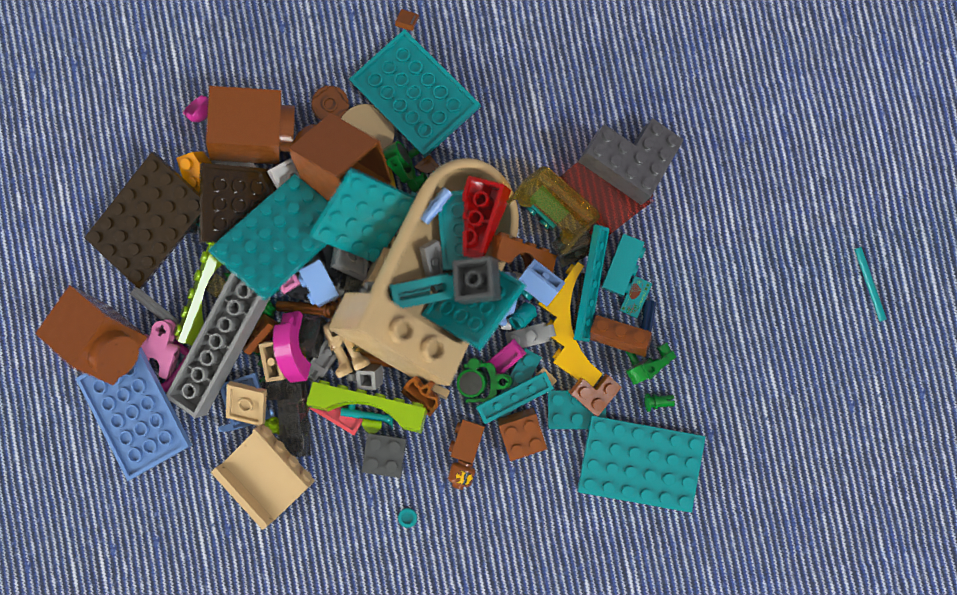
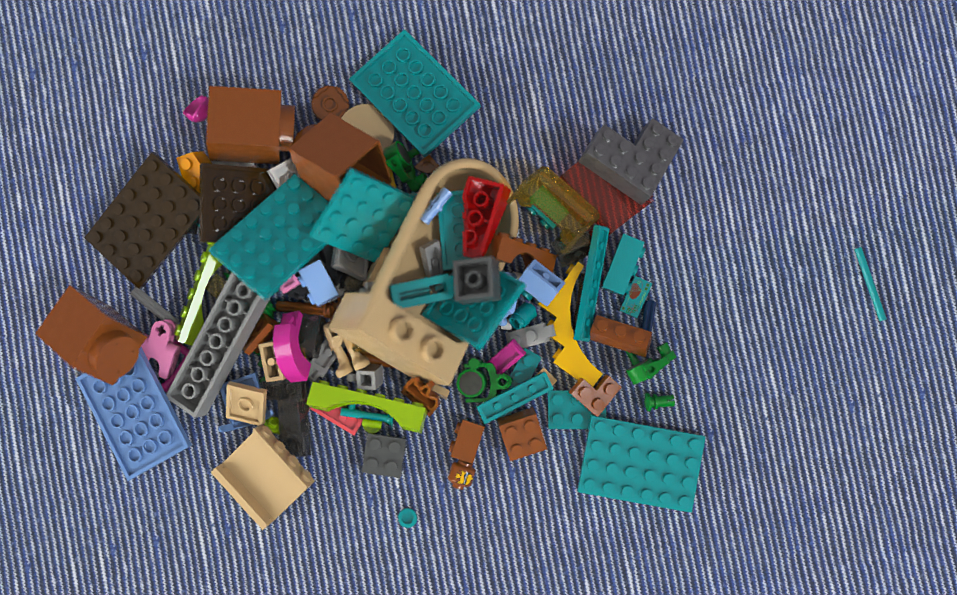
(407, 20): dark orange tile -> none

